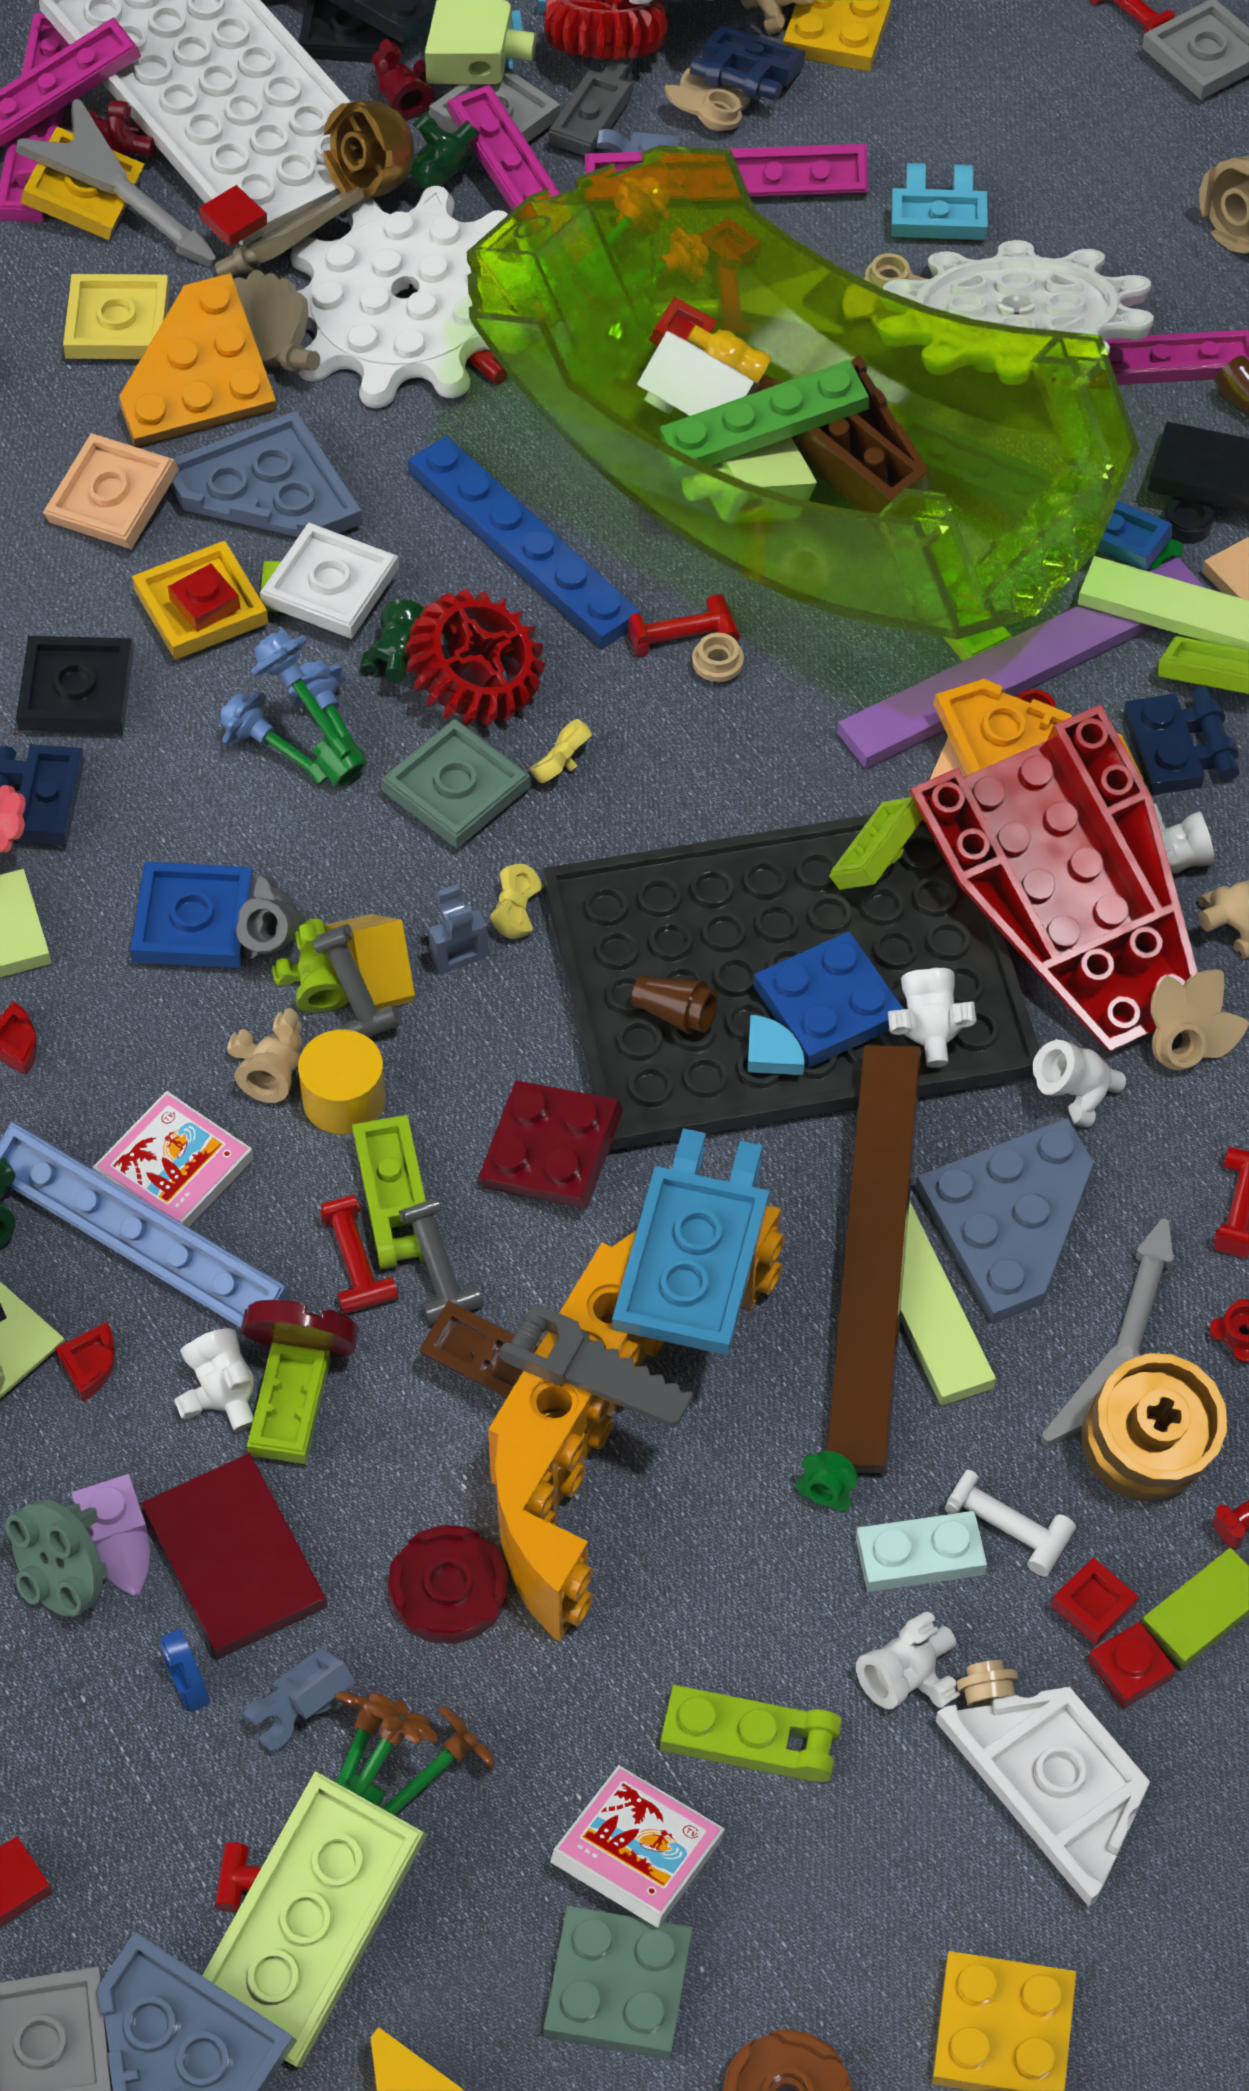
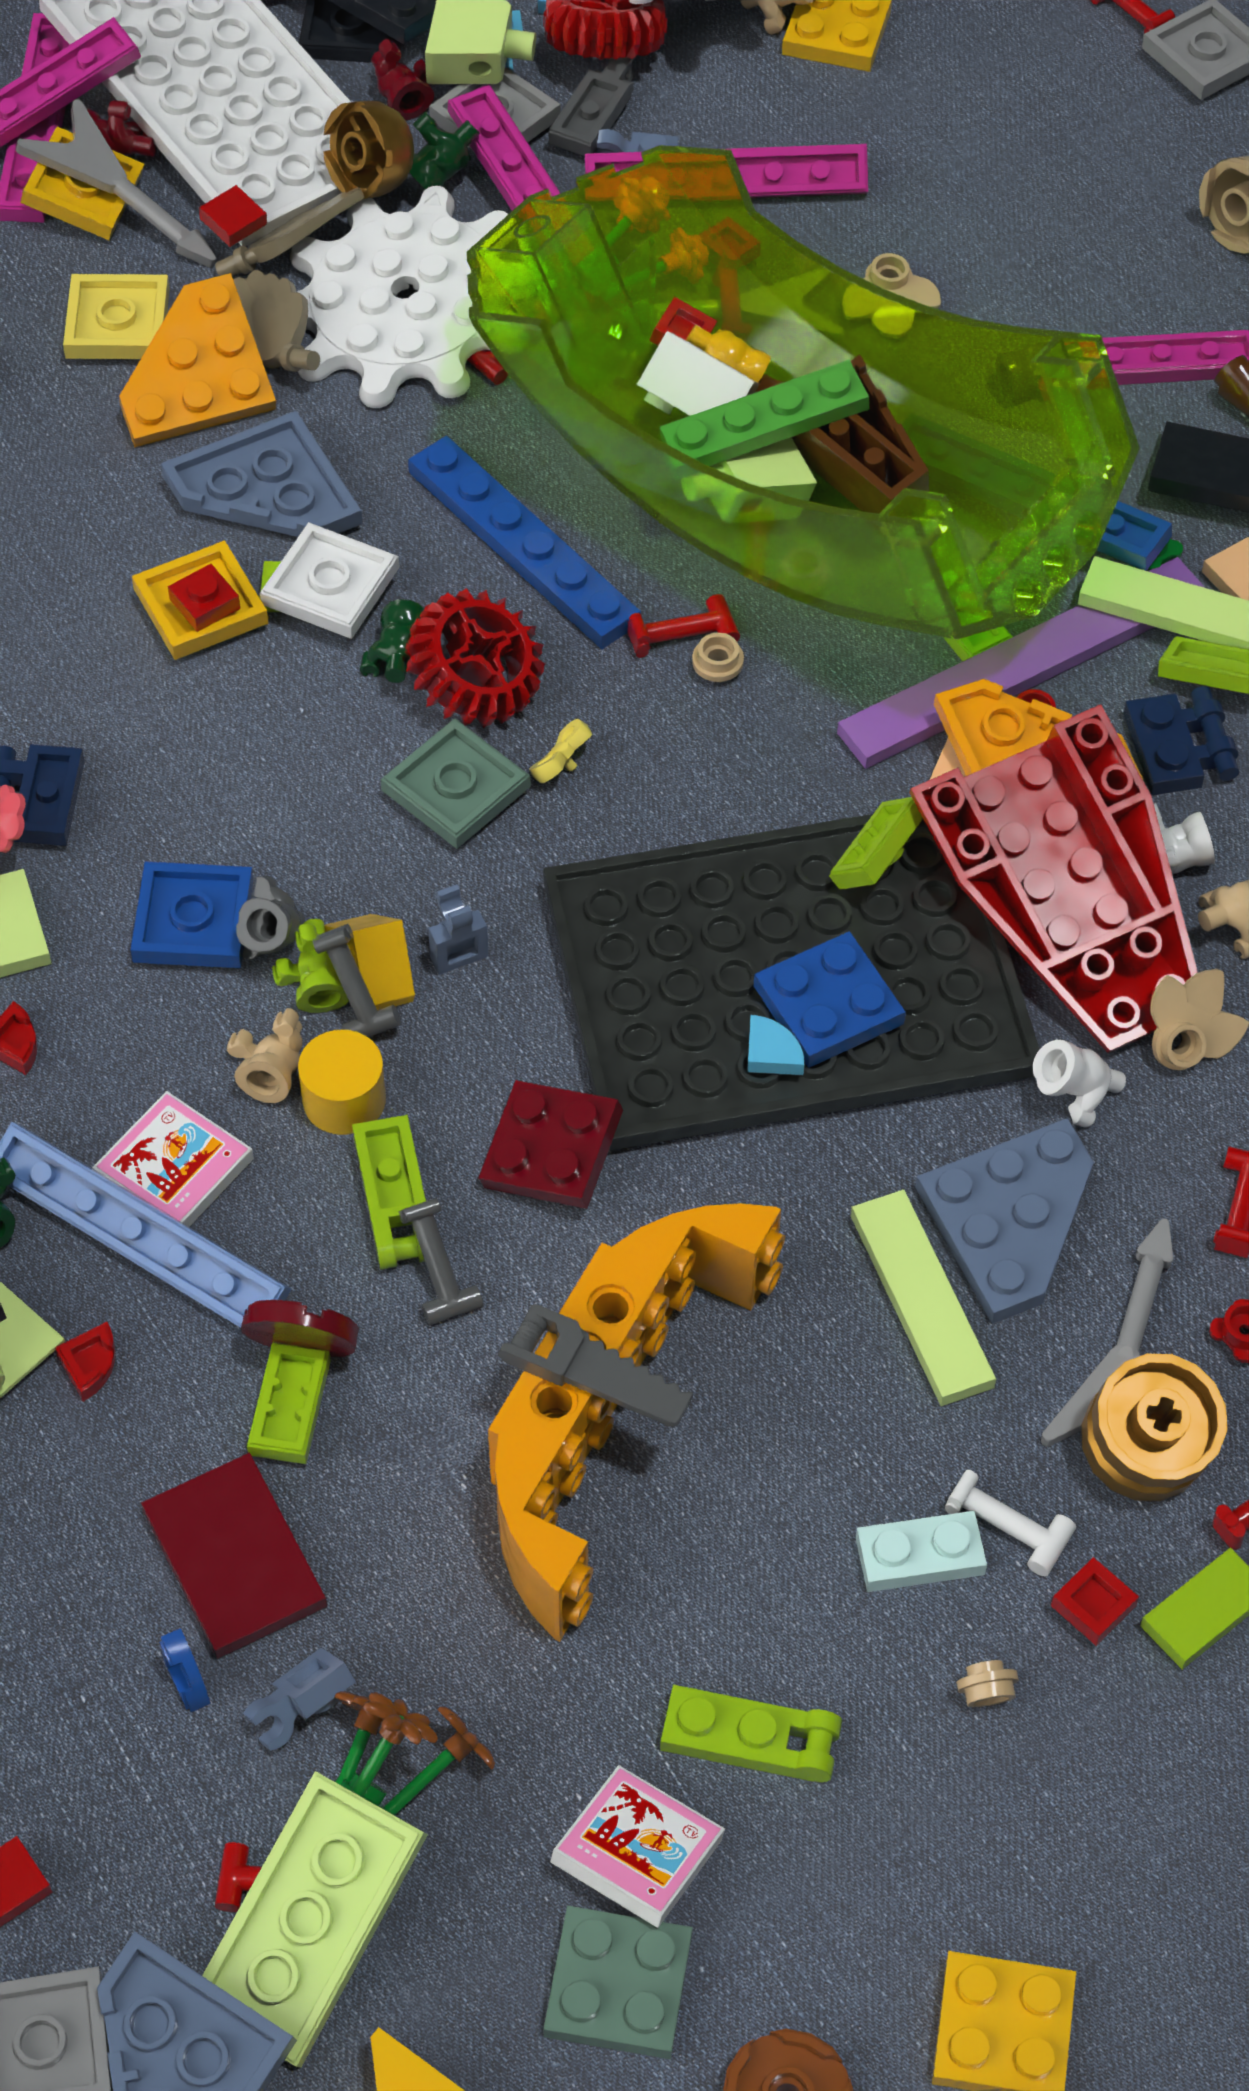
(56, 1556): sand green plate -> none
(75, 684): black plate -> none
(111, 491): light nougat tile -> none
(119, 1532): lavender plate -> none
(223, 1378): white piece -> none
(314, 685): plant -> none
(365, 1291): red piece -> none
(448, 1584): dark red tile -> none
(471, 1348): reddish brown hinge -> none
(510, 915): light yellow piece -> none
(679, 1002): reddish brown cone -> none
(693, 1250): dark azure tile -> none
(714, 106): tan plate -> none
(747, 63): dark blue plate -> none
(828, 1479): green plate -> none
(875, 1257): reddish brown tile -> none
(909, 1664): white piece -> none
(931, 1013): white piece -> none
(937, 212): medium azure plate -> none
(1045, 291): white plate -> none
(1055, 1777): white wing -> none
(1131, 1665): red plate -> none
(1189, 519): black tile -> none

